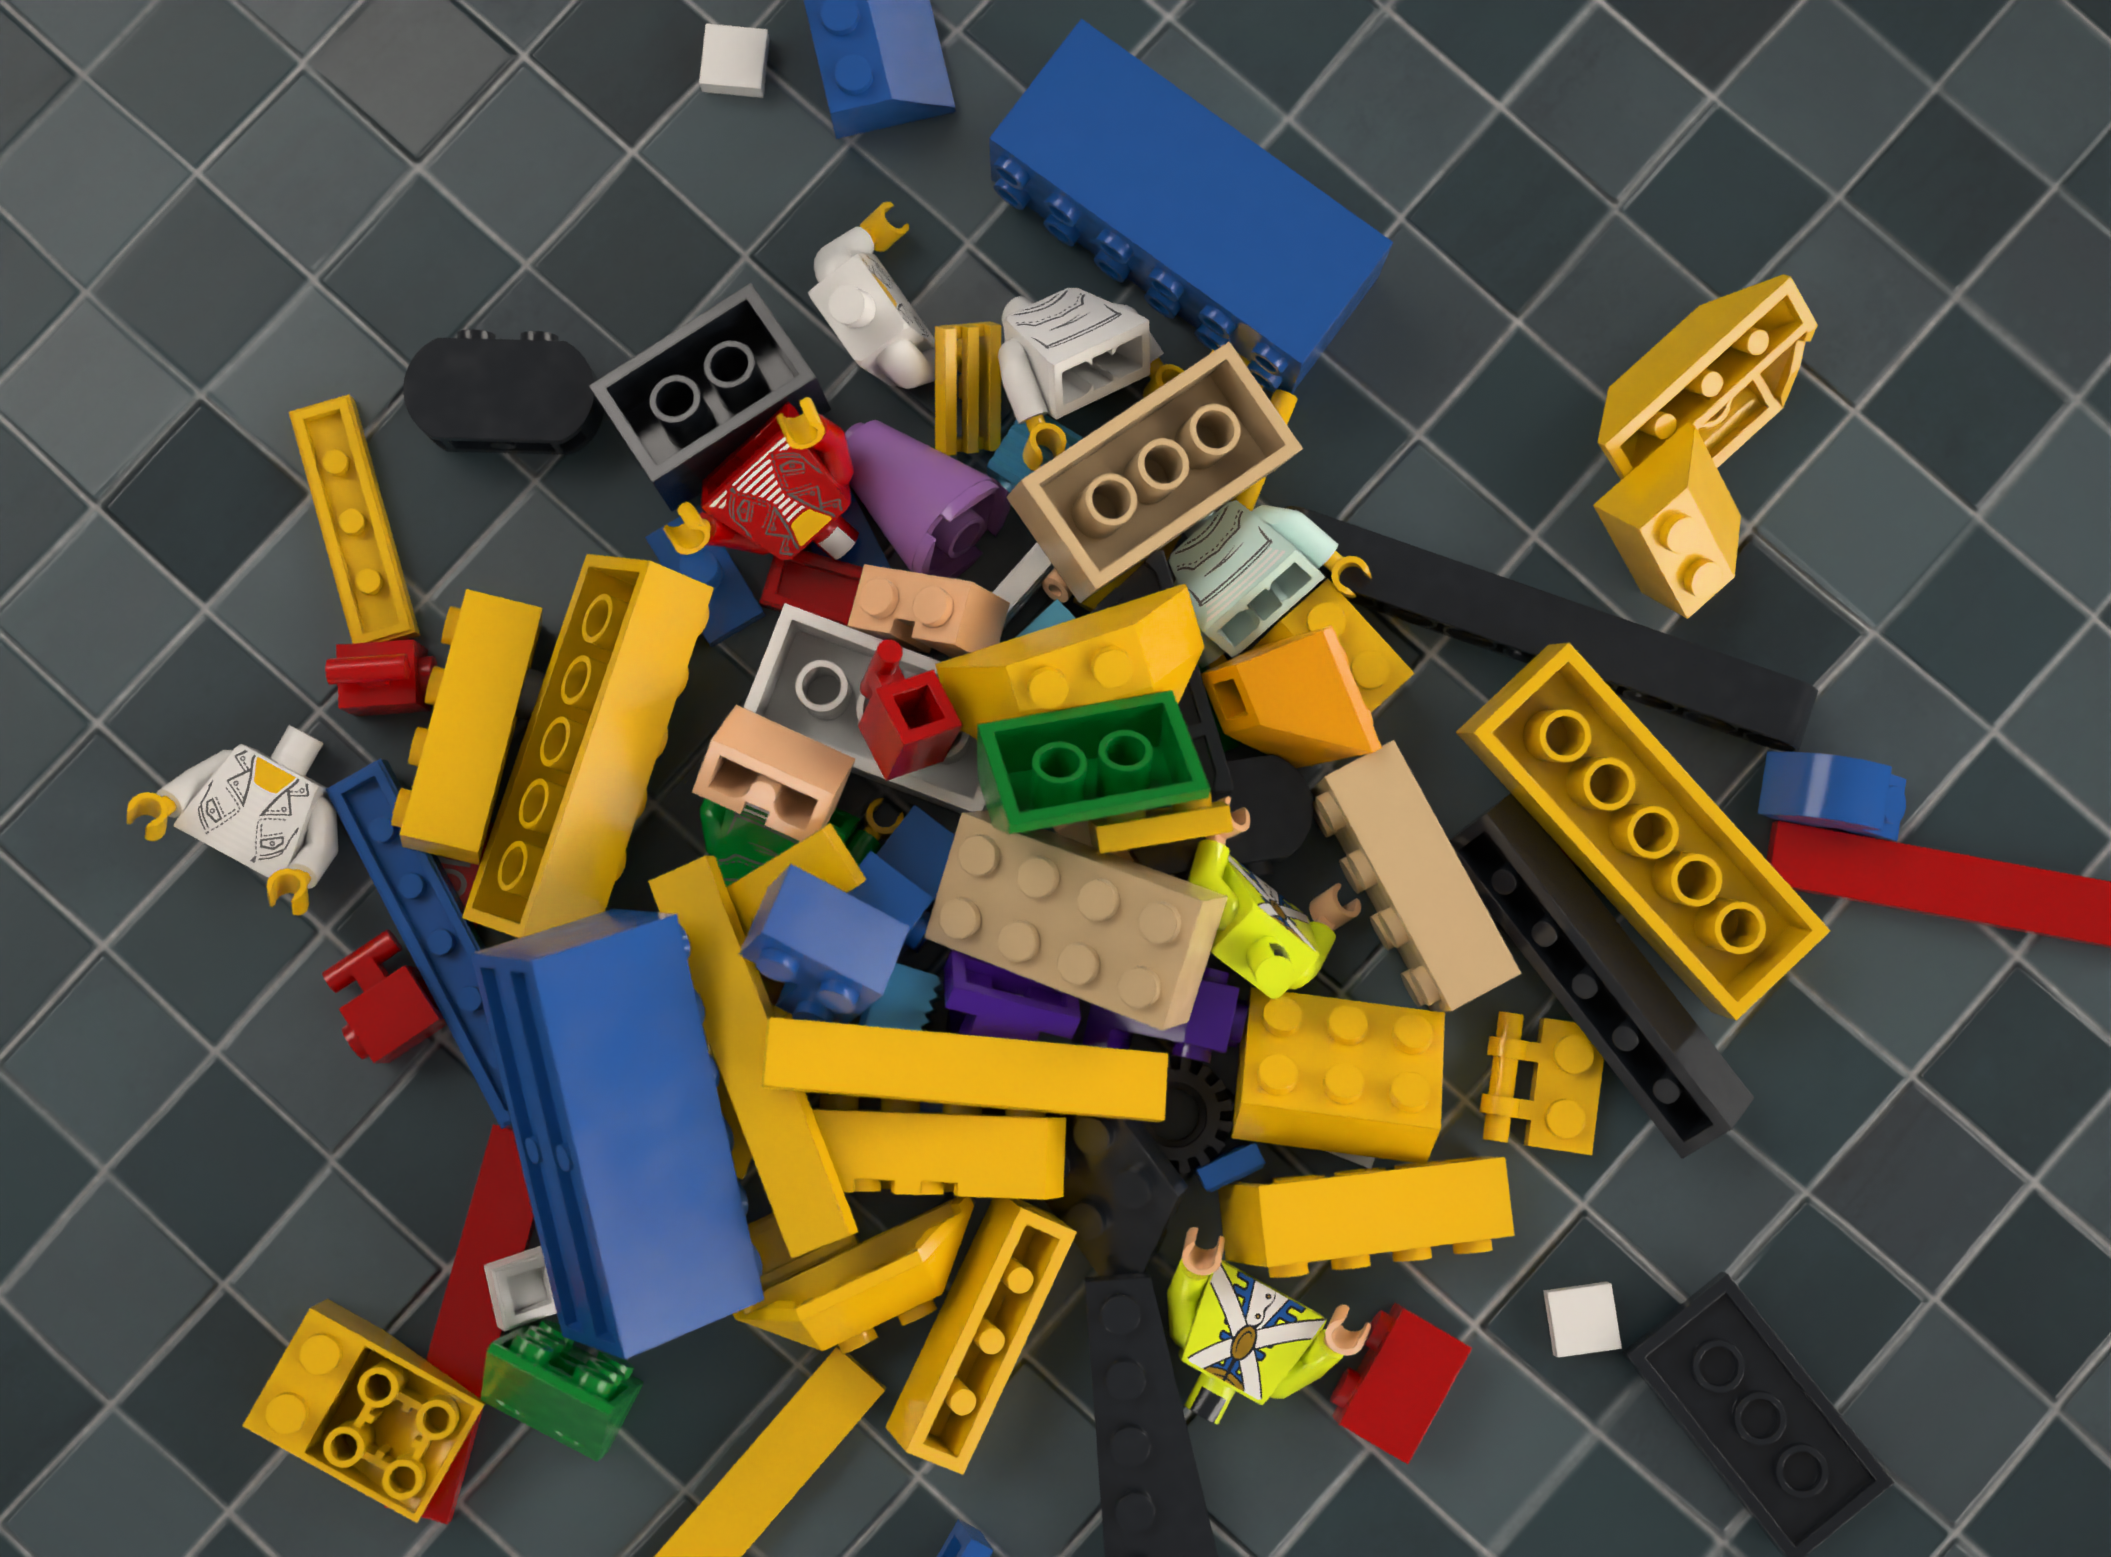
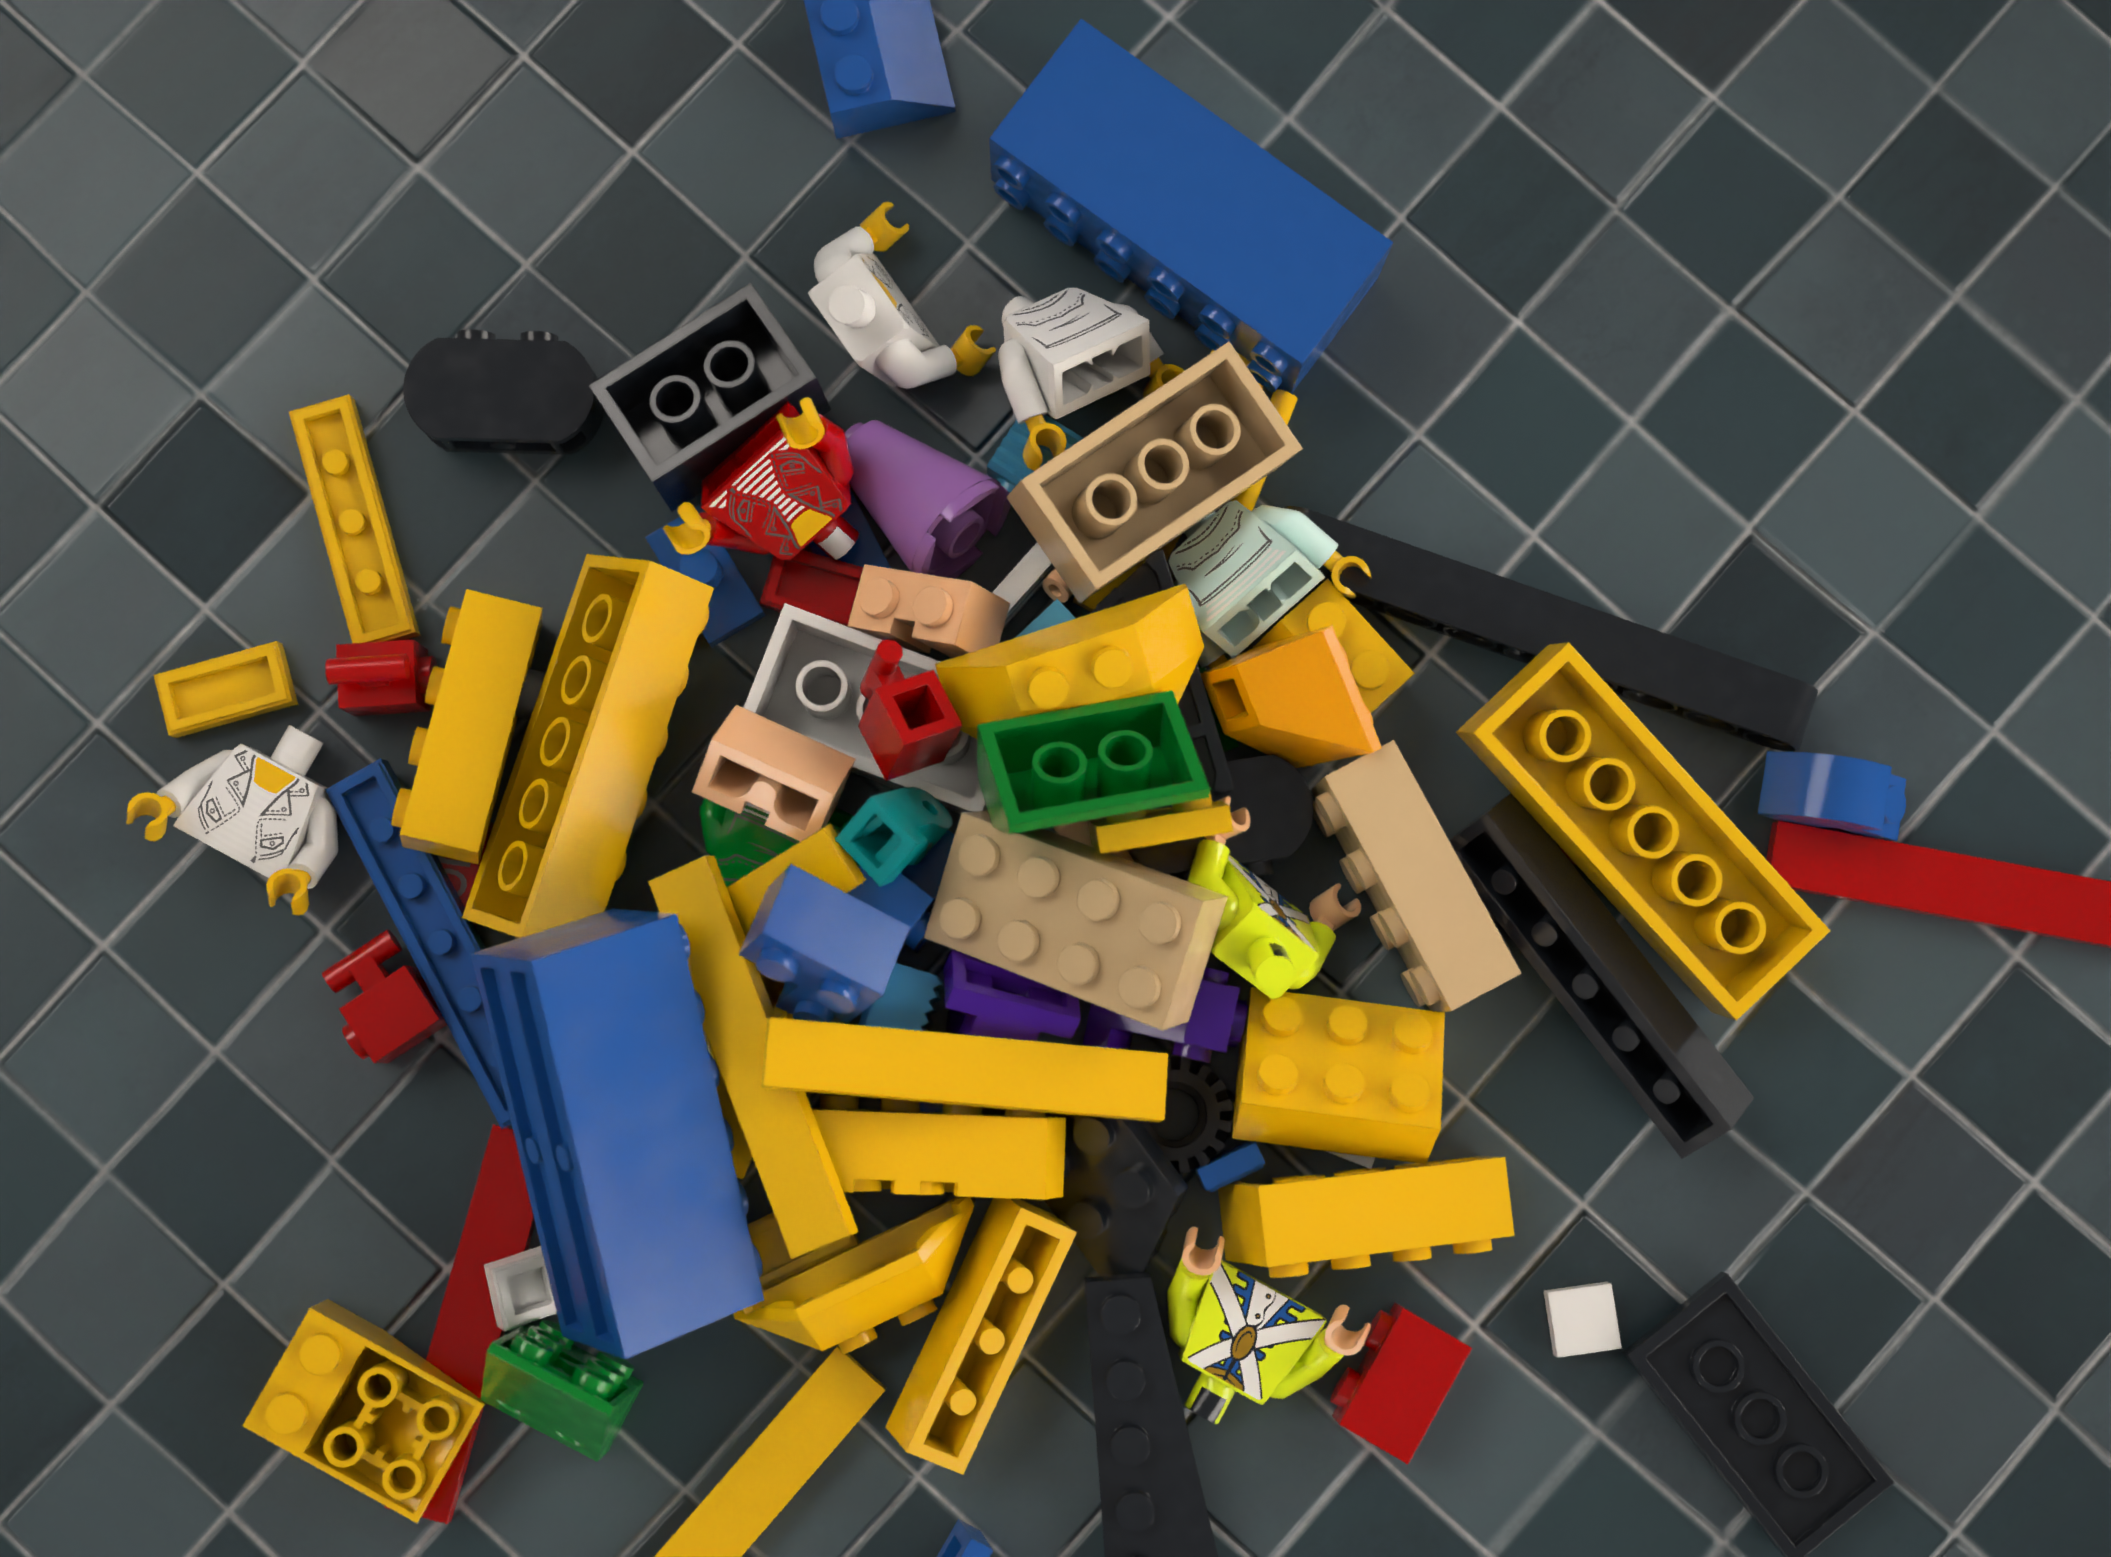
(225, 689): none -> yellow tile
(734, 60): white tile -> none
(894, 831): none -> teal leg
(977, 388): yellow tile -> none
(1562, 1090): yellow plate -> none
(1675, 524): yellow slope -> none
(1716, 369): yellow wedge -> none

